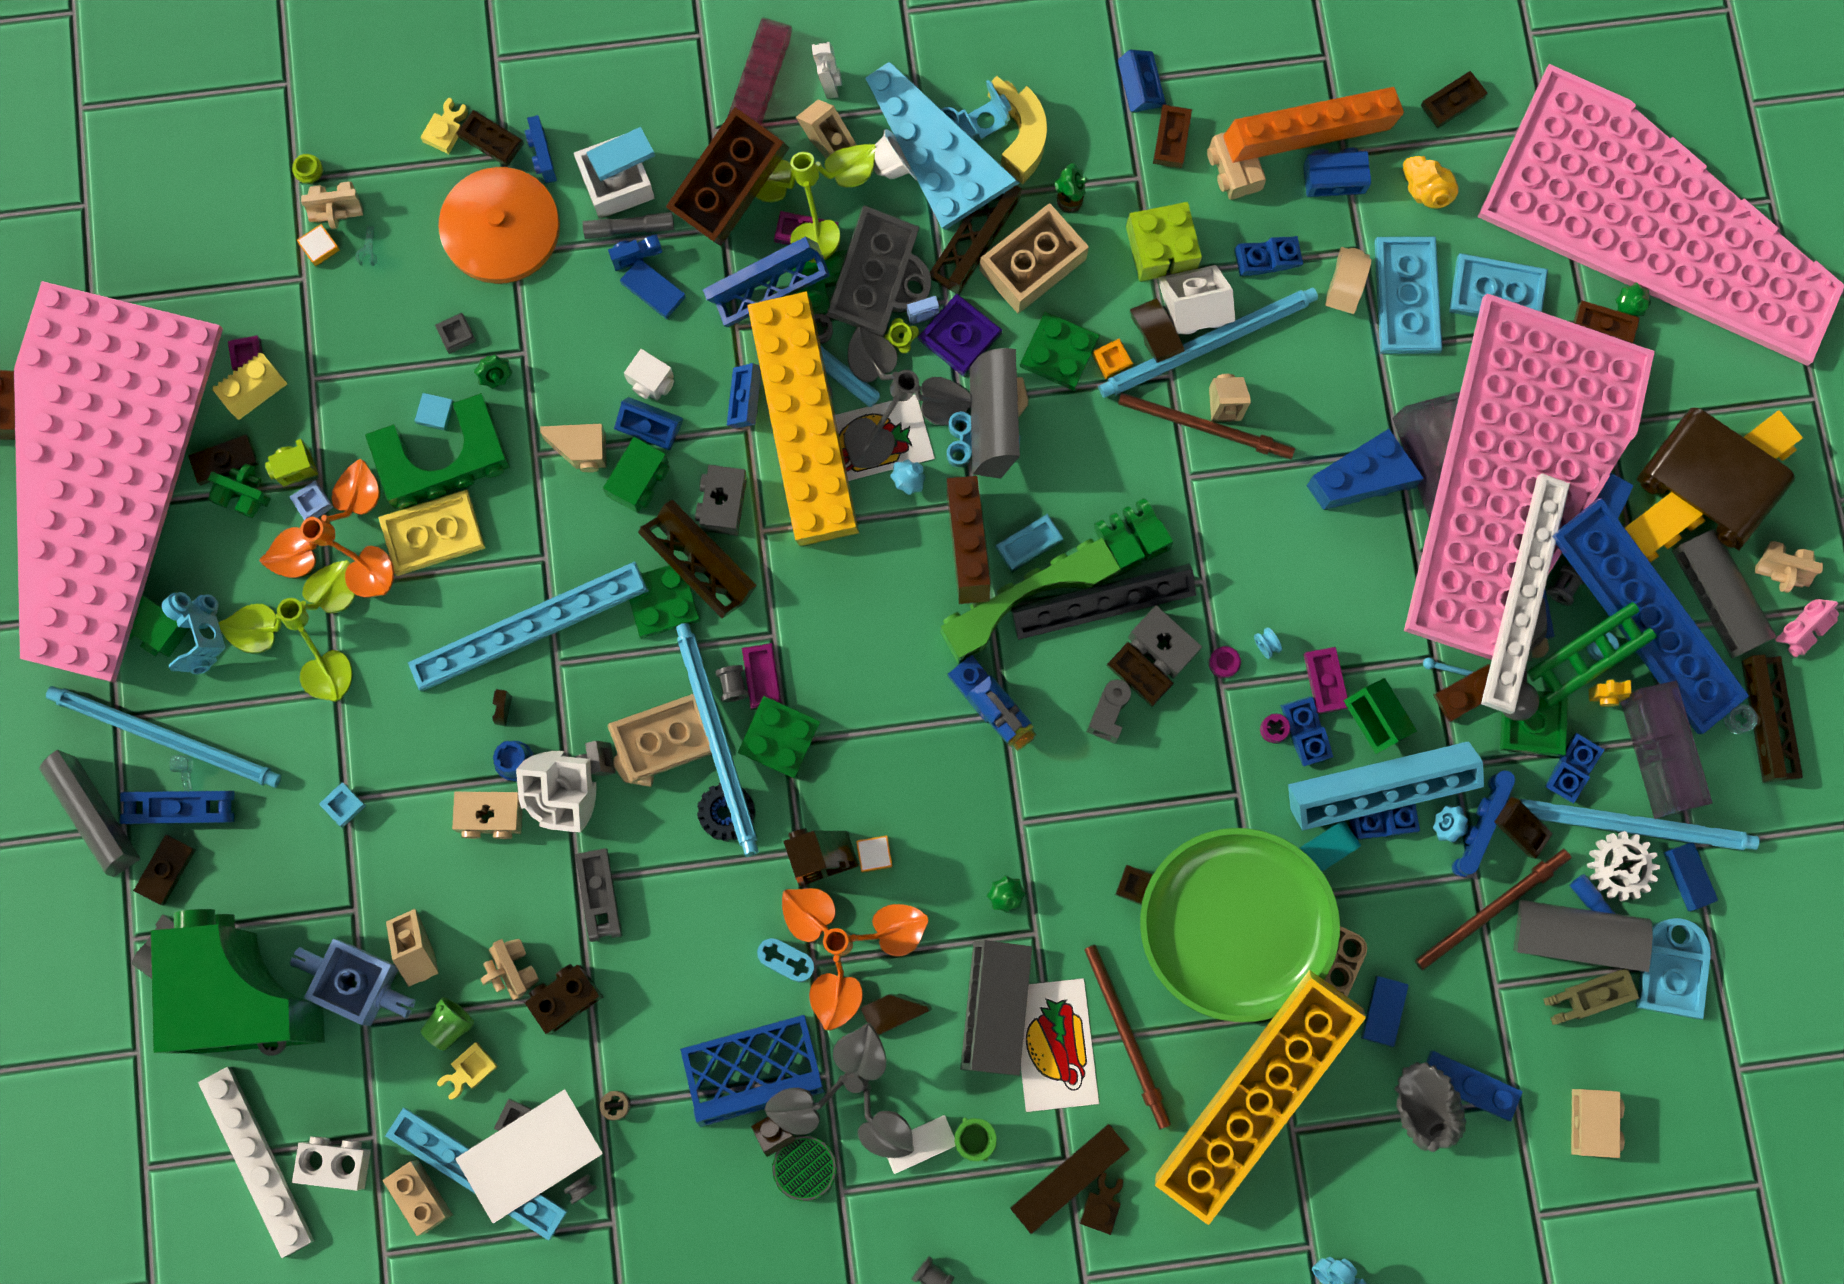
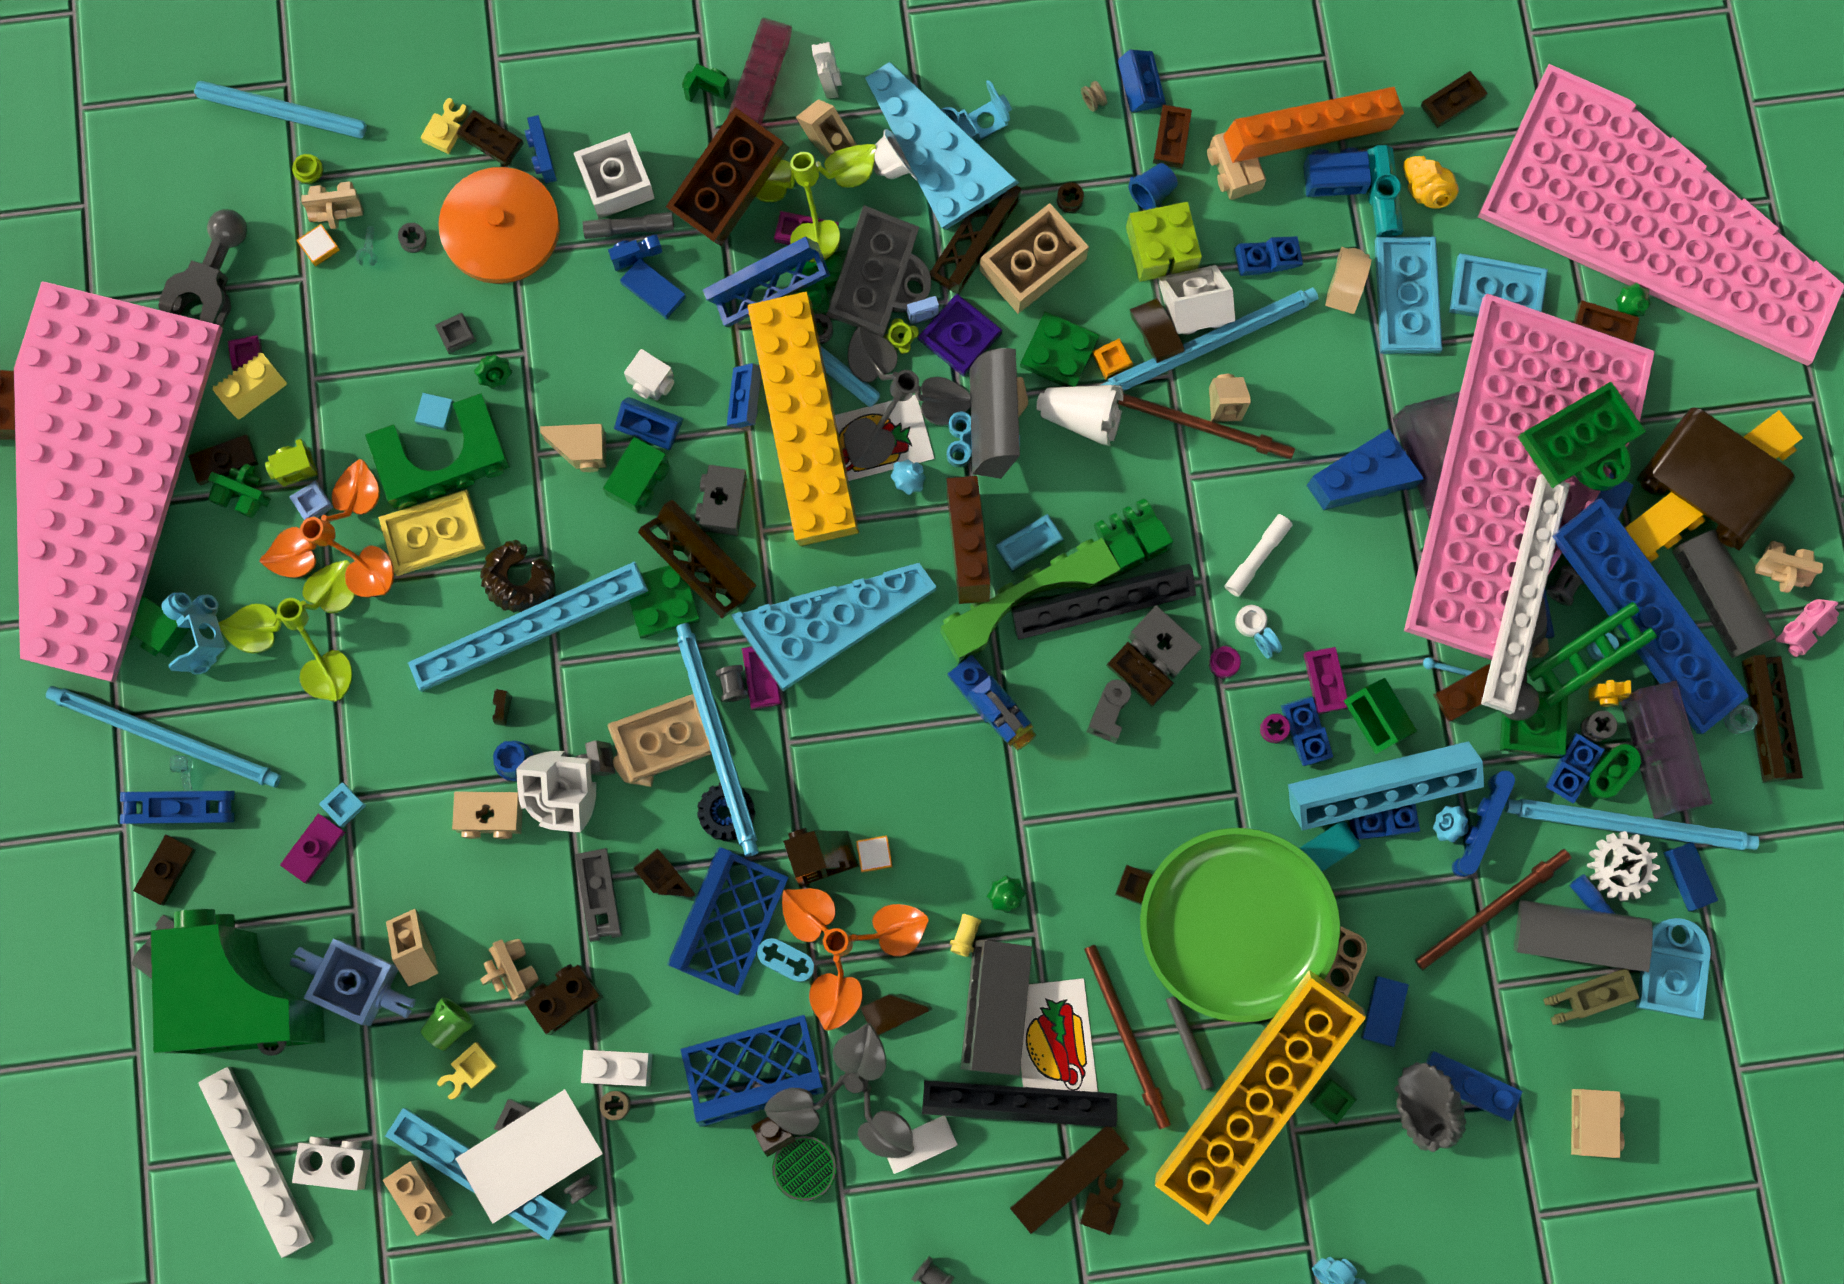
(89, 812): dark grey brick -> none
(205, 280): none -> dark grey piece
(280, 109): none -> medium azure axle
(312, 848): none -> magenta plate
(405, 230): none -> dark grey bush
(513, 597): none -> dark brown piece
(616, 1068): none -> white brick
(620, 154): medium azure tile -> none
(662, 876): none -> dark brown slope
(702, 909): none -> blue fence
(707, 79): none -> green bracket
(778, 737): green plate -> none
(819, 625): none -> medium azure wing
(965, 935): none -> light yellow pin
(975, 1139): bright green piece -> none
(1020, 1103): none -> black plate
(1028, 148): light yellow arch -> none
(1071, 182): green piece -> none
(1084, 410): none -> white cone
(1094, 96): none -> dark tan bush
(1152, 186): none -> blue piece
(1189, 1043): none -> dark grey bar
(1251, 620): none -> white tile
(1269, 541): none -> white piece
(1333, 1101): none -> green tile
(1385, 208): none -> teal piece
(1523, 827): dark brown plate -> none
(1585, 440): none -> green plate
(1607, 727): none -> dark grey bush
(1612, 773): none -> green plate

